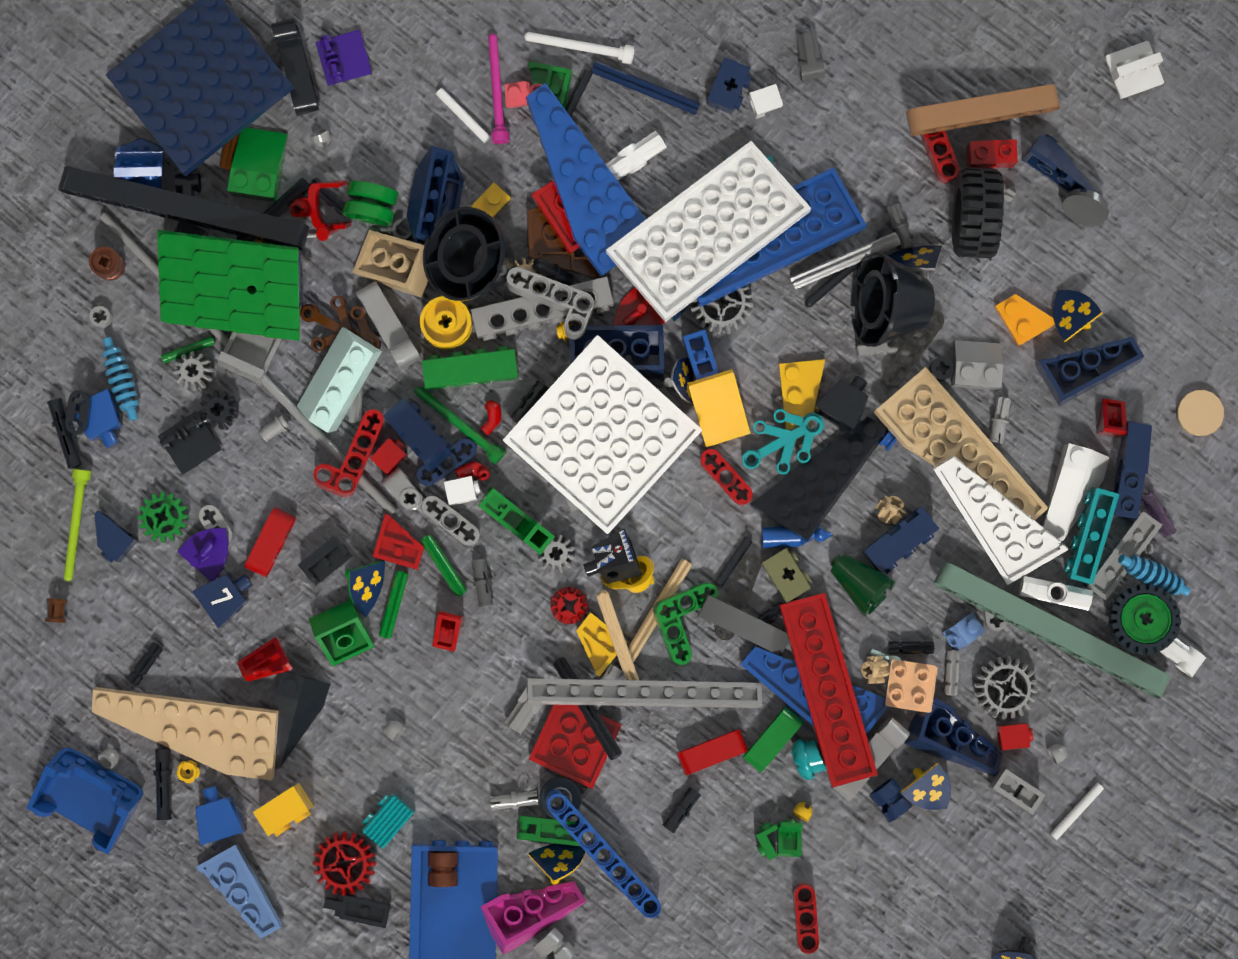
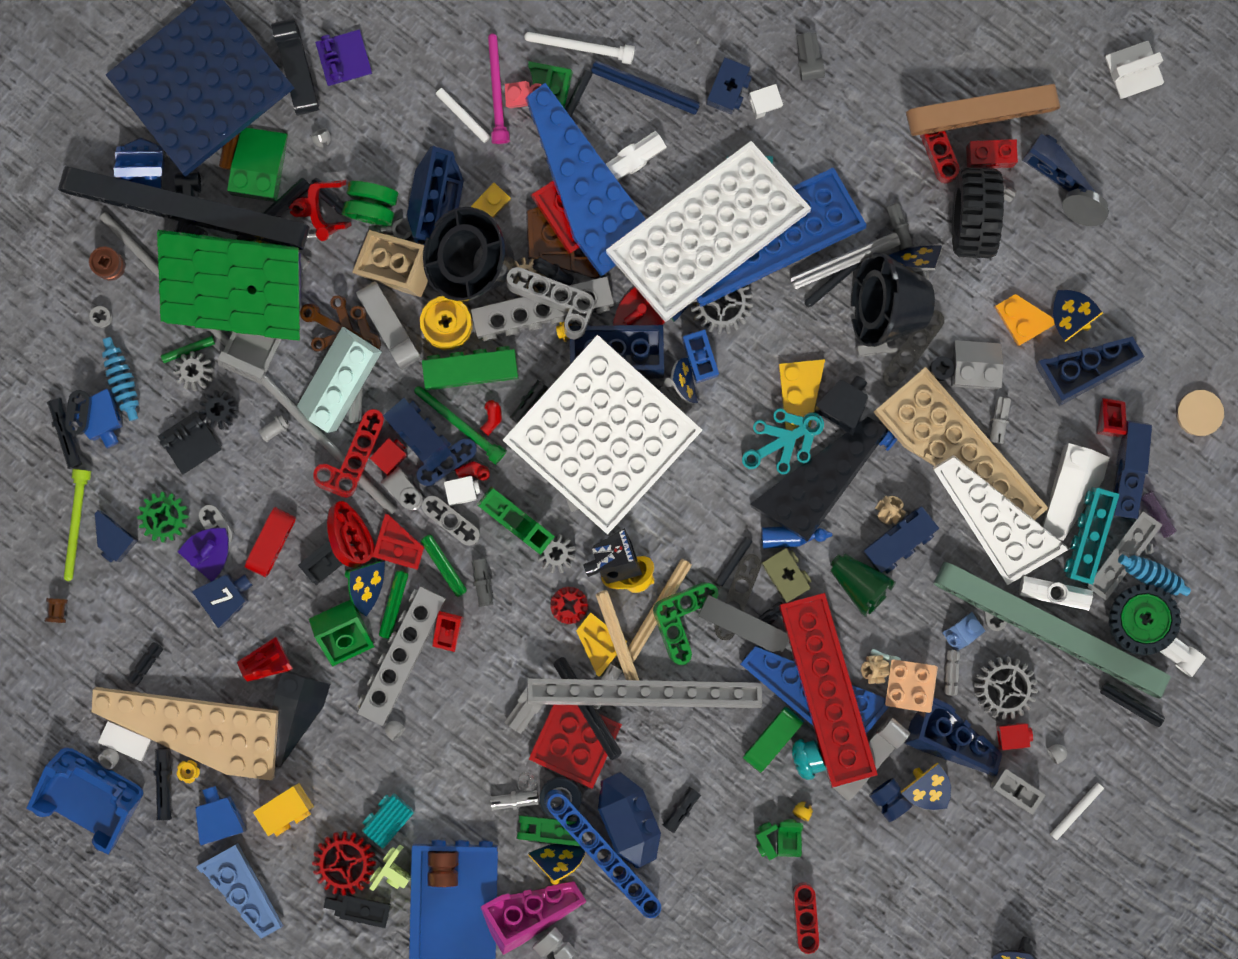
(124, 741): none -> white tile
(349, 523): none -> red piece
(380, 712): none -> light grey brick
(396, 875): none -> yellowish green bracket
(629, 820): none -> dark blue wedge
(709, 468): red beam -> none
(712, 752): red beam -> none
(718, 408): yellow tile -> none
(911, 647): black axle -> none
(1132, 704): none -> black axle

